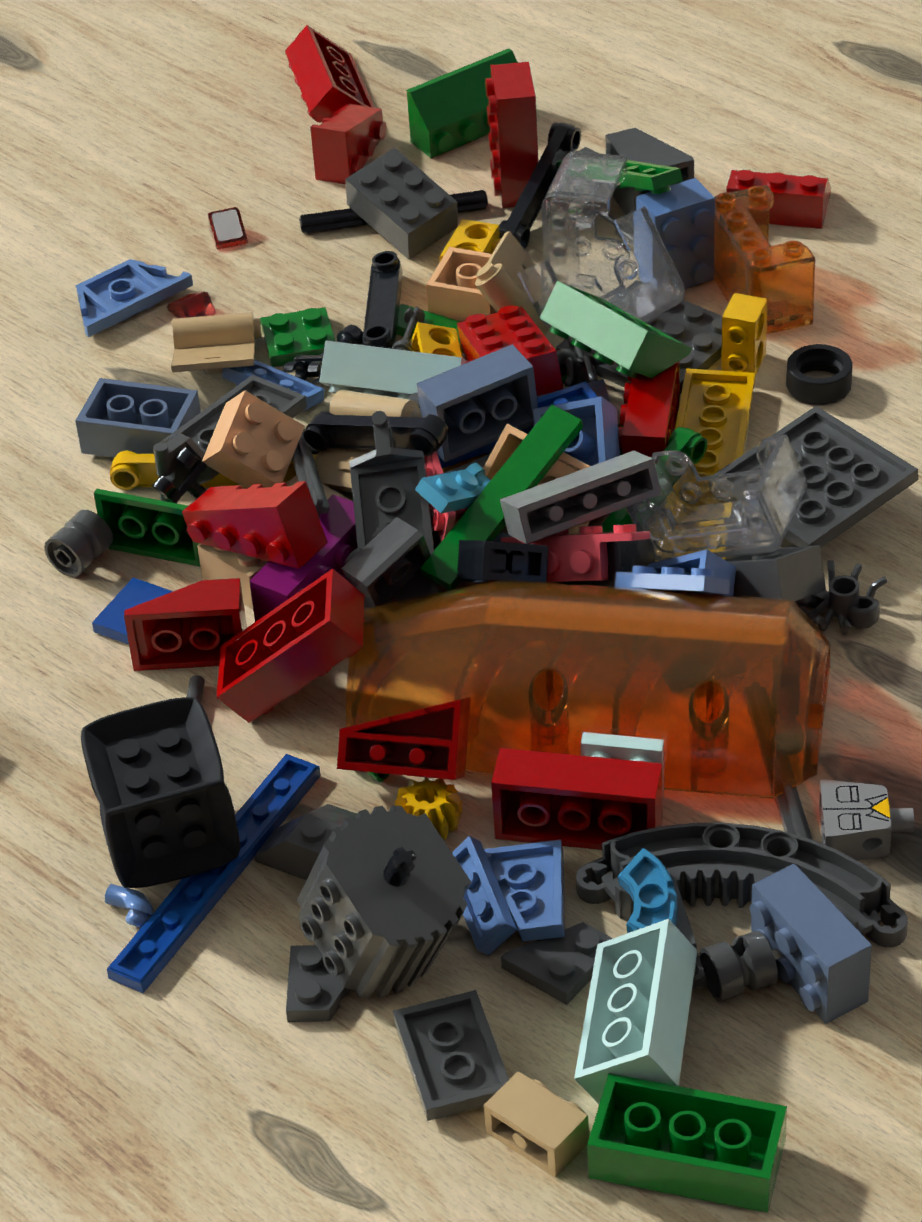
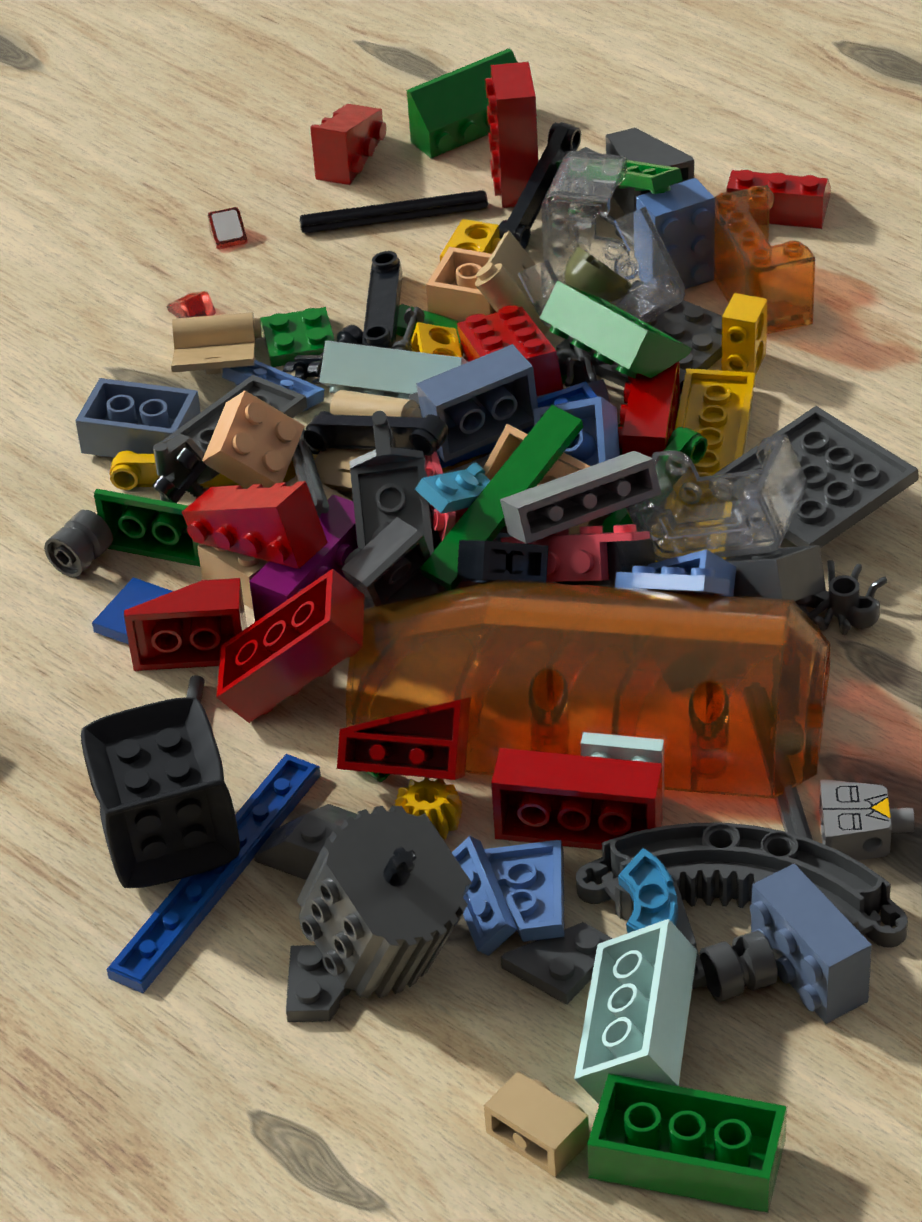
(125, 292): medium blue wing -> none
(130, 899): medium blue arm -> none
(325, 74): red slope -> none
(401, 203): dark grey brick -> none
(450, 1054): dark grey plate -> none
(594, 277): none -> olive cylinder
(820, 358): black tyre -> none

